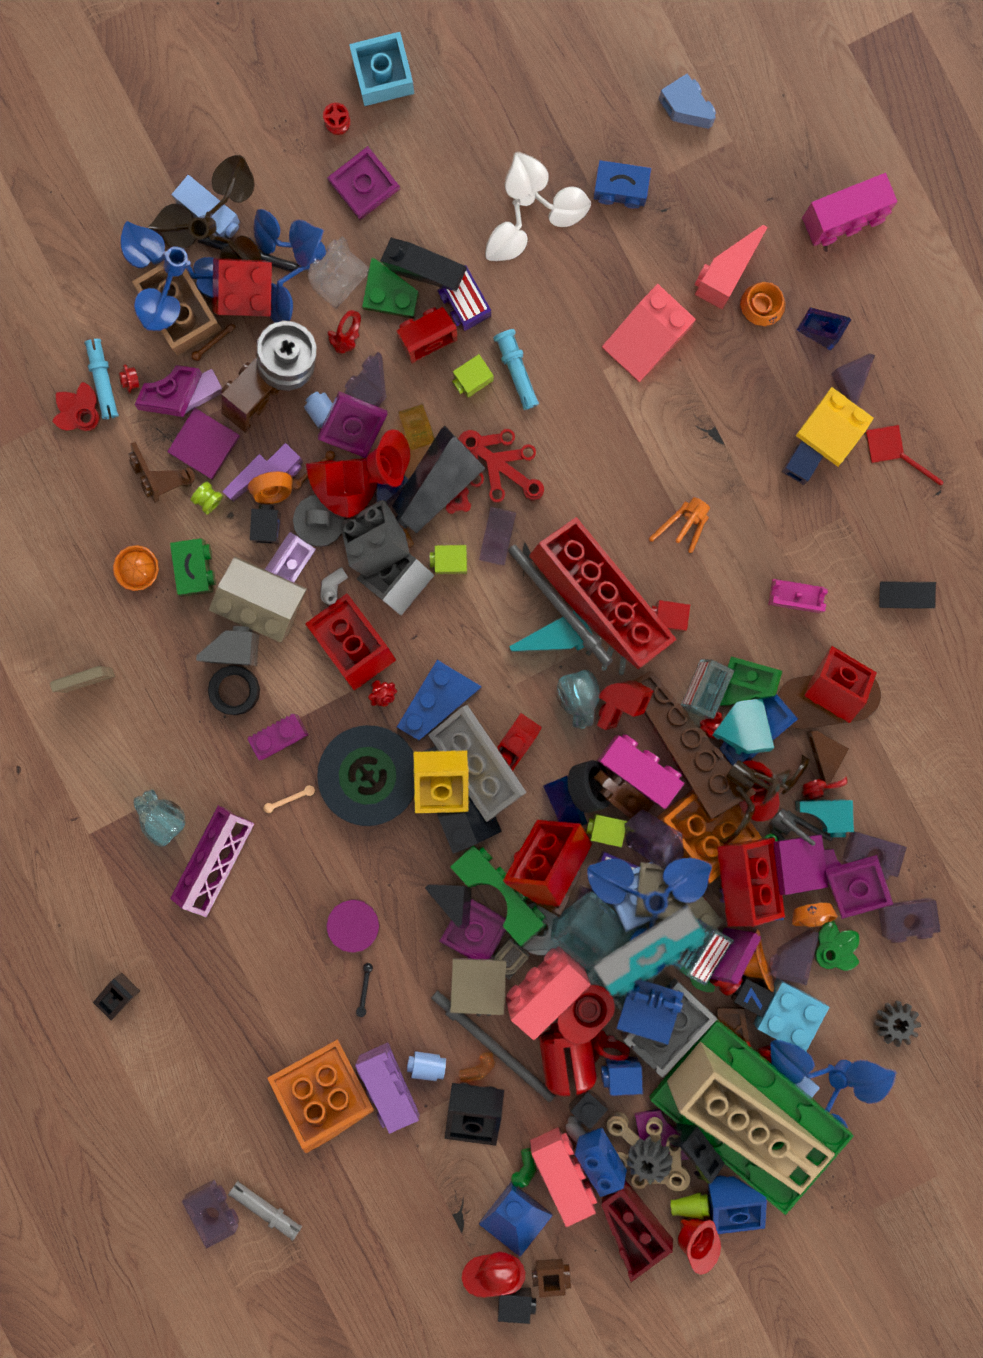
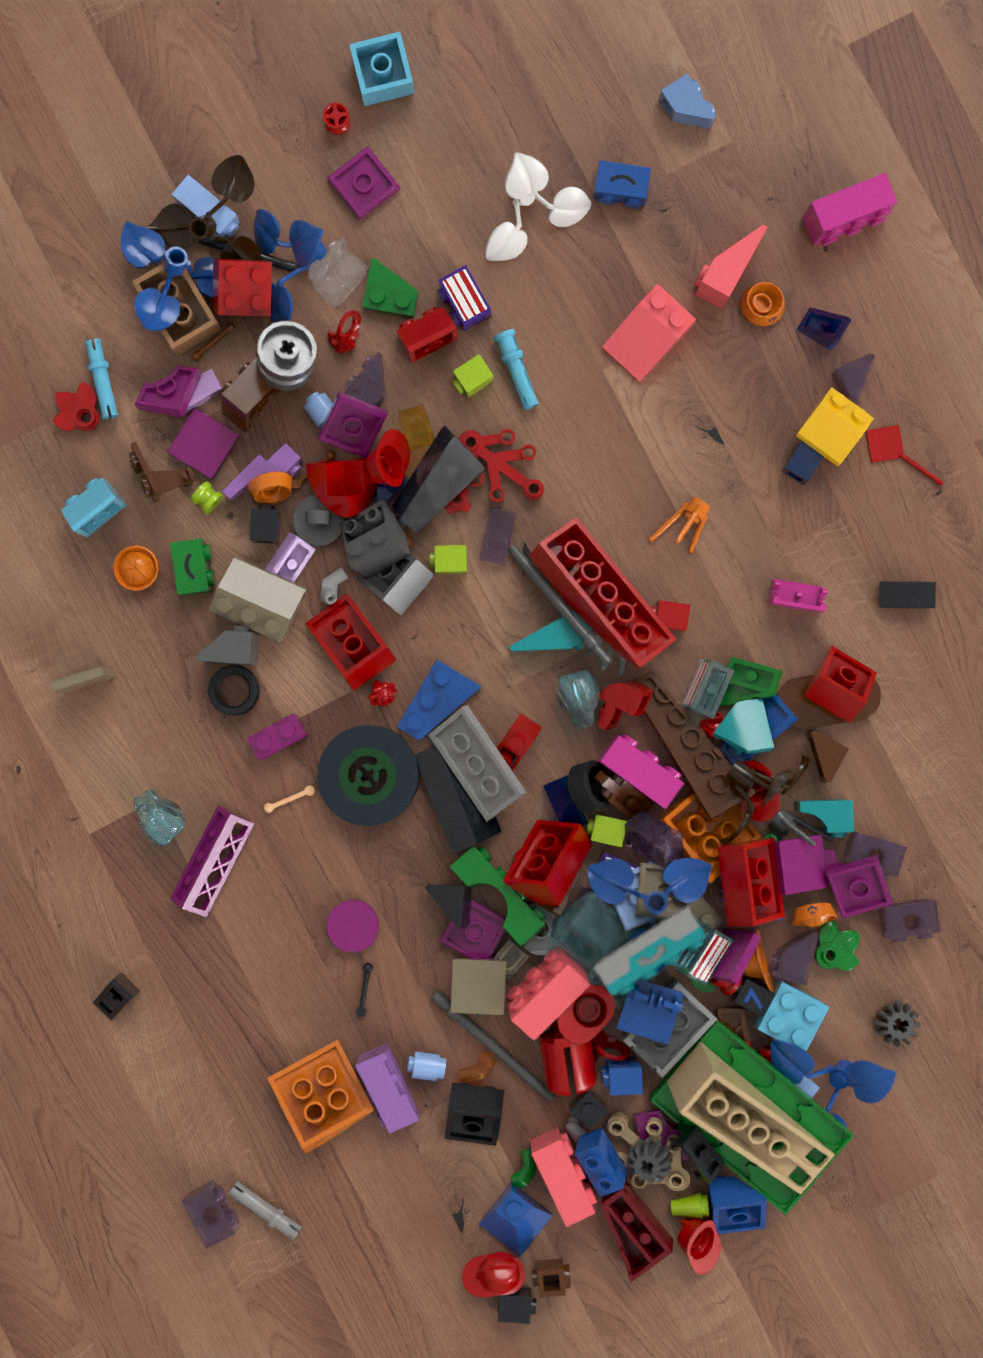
(92, 507): none -> medium azure slope
(128, 378): red plate -> none
(422, 265): black slope -> none
(441, 781): yellow slope -> none
(816, 788): red plate -> none

